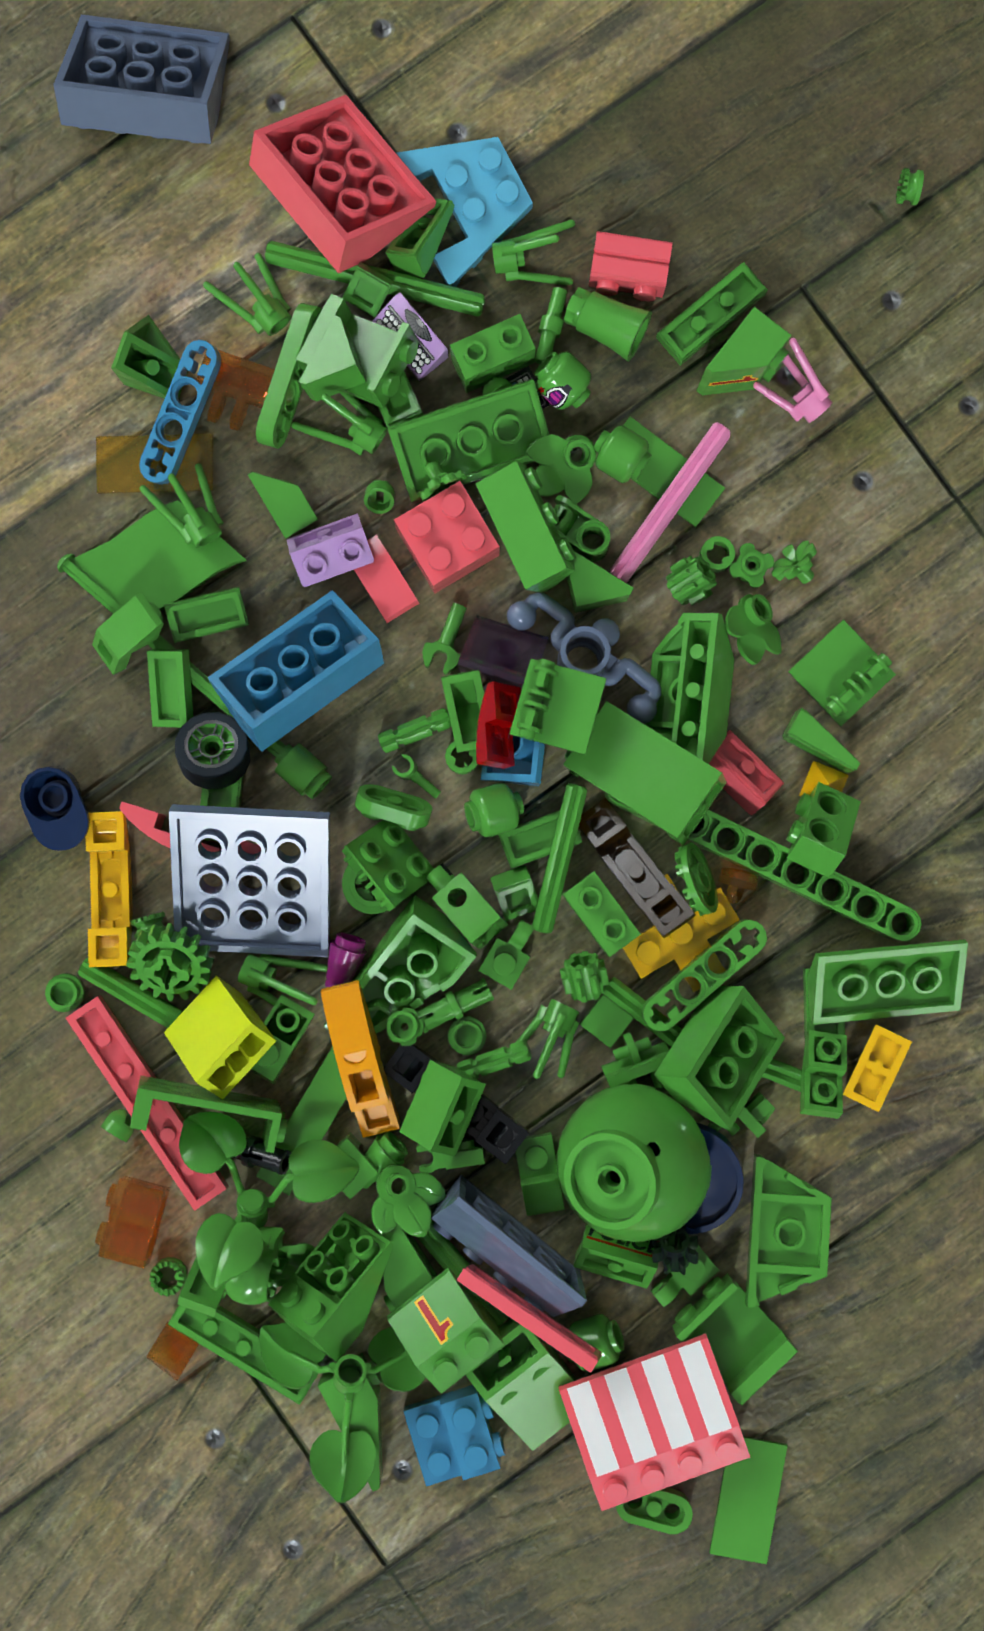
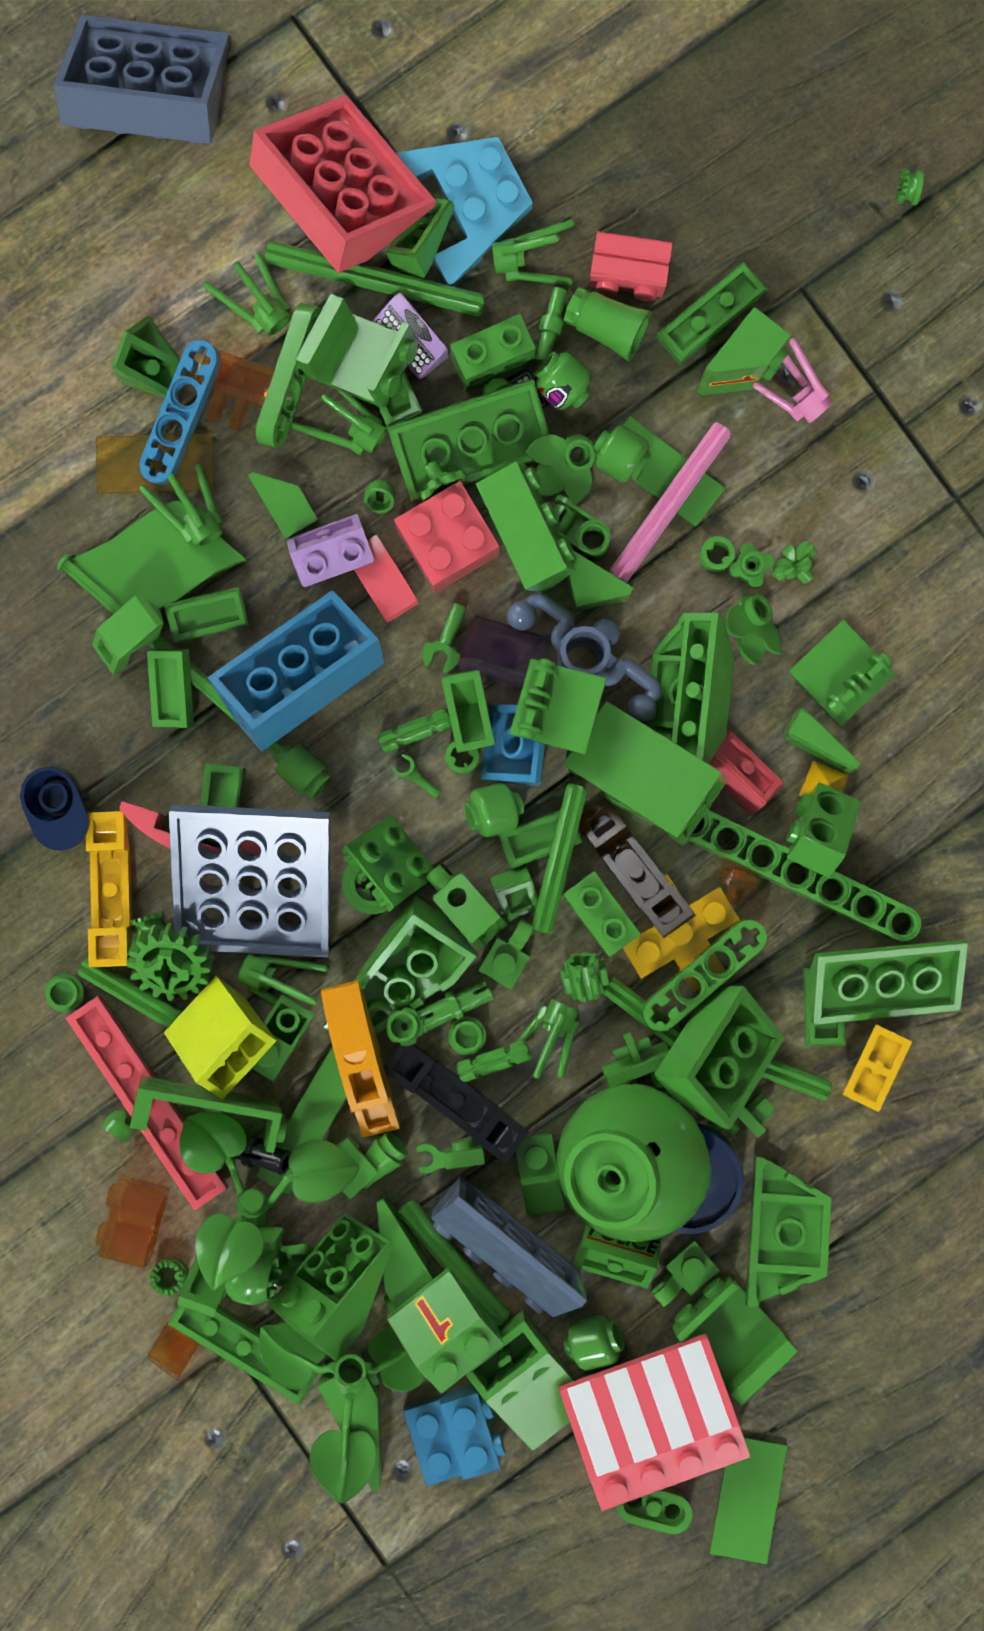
(194, 746): wheel -> none
(333, 364): slope -> none
(344, 958): magenta cone -> none
(367, 289): bright green tile -> none
(393, 806): bright green plate -> none
(410, 1205): bright green plate -> none
(442, 1108): bright green brick -> none
(495, 721): red slope -> none
(530, 1317): coral tile -> none
(606, 1021): bright green tile -> none
(677, 1259): black gear -> none
(691, 580): bright green gear -> none
(697, 878): bright green wheel -> none
(822, 1074): bright green slope -> none

